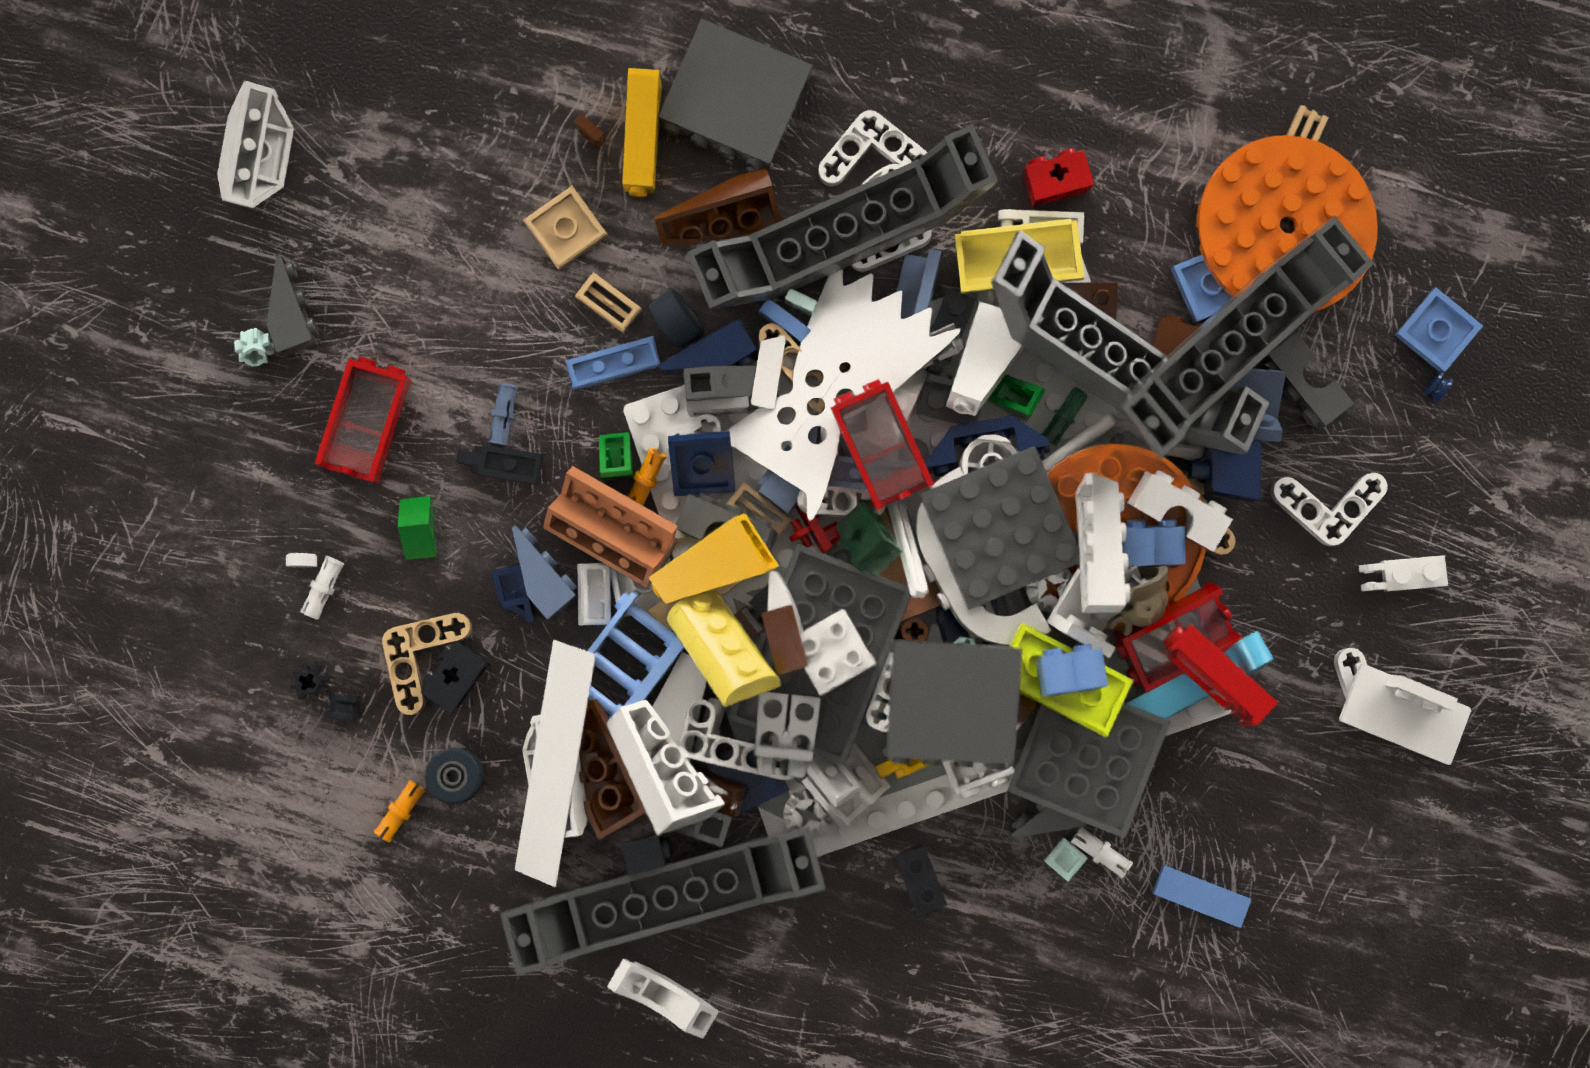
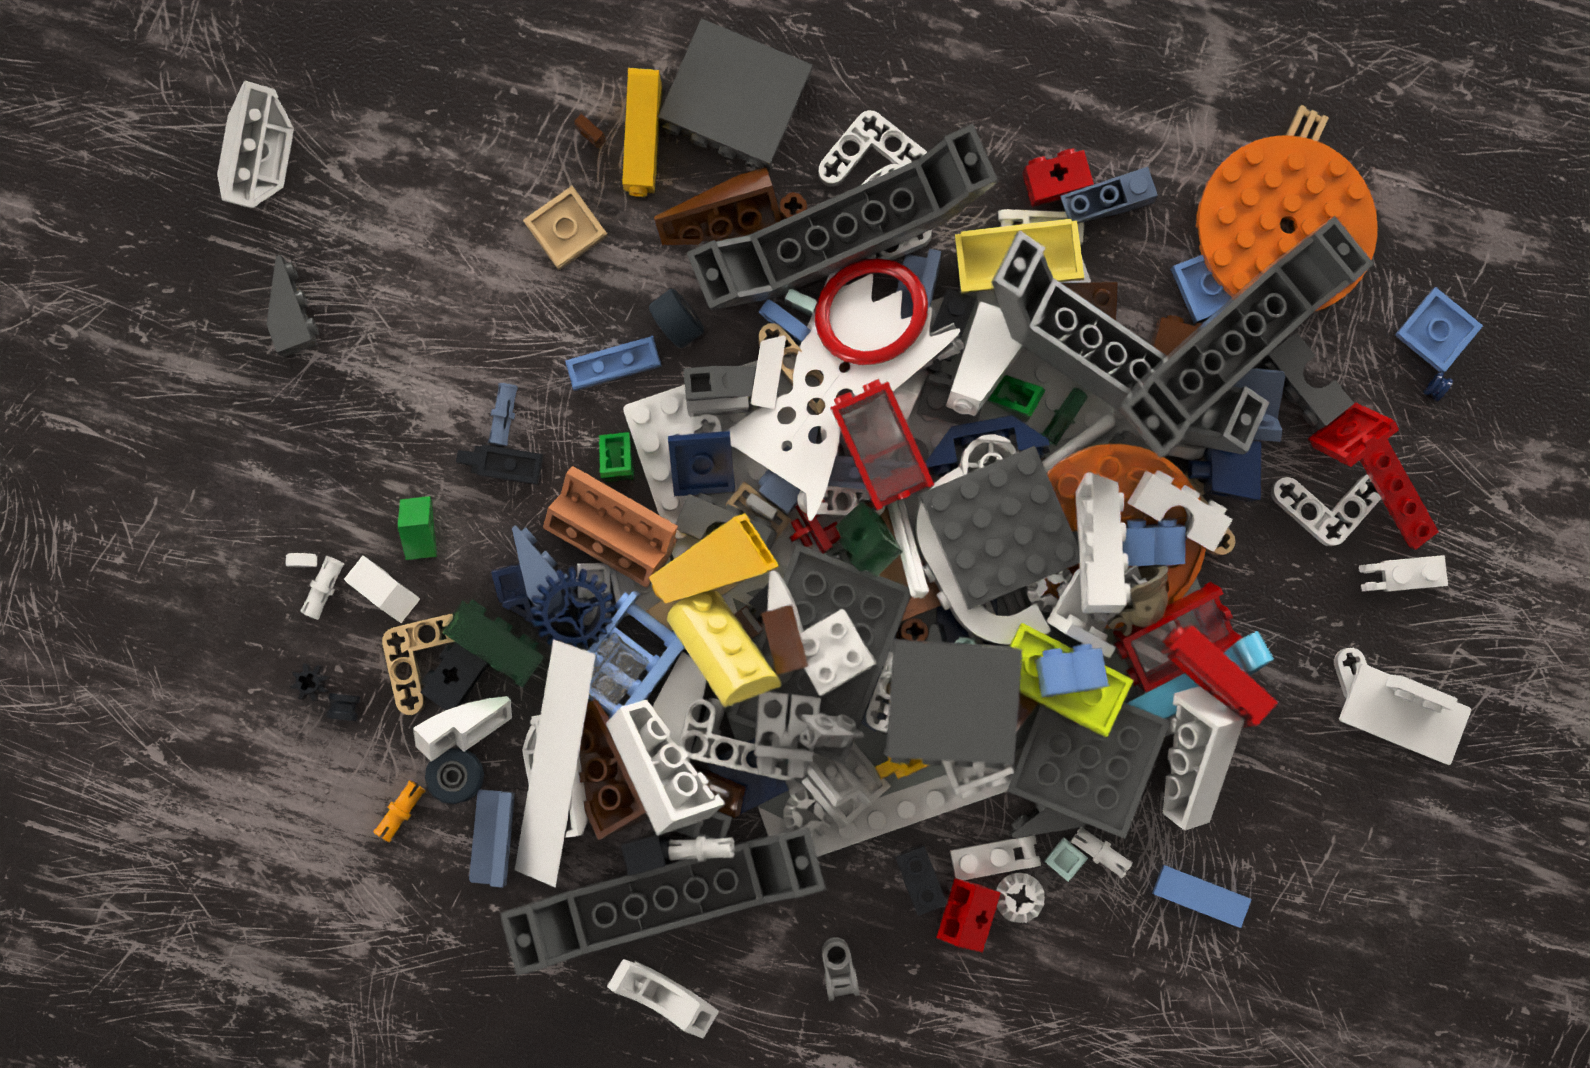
(254, 347): light aqua gear -> none
(363, 419): door -> none
(381, 589): none -> white slope
(461, 726): none -> white slope
(492, 837): none -> sand blue panel
(493, 641): none -> clear green wedge
(585, 604): none -> dark blue gear
(615, 670): none -> clear bracket
(629, 318): tan tile -> none
(646, 477): light orange pin -> none
(701, 848): none -> white pin
(722, 348): dark blue slope -> none
(761, 507): none -> light grey tile
(791, 198): none -> reddish brown bush
(829, 731): none -> light grey hinge
(839, 974): none -> light grey piece
(884, 354): none -> red wedge
(968, 915): none -> red brick
(994, 858): none -> white plate
(1033, 890): none -> white gear
(1111, 197): none -> sand blue slope
(1199, 757): none -> white wedge
(1363, 437): none -> red bracket

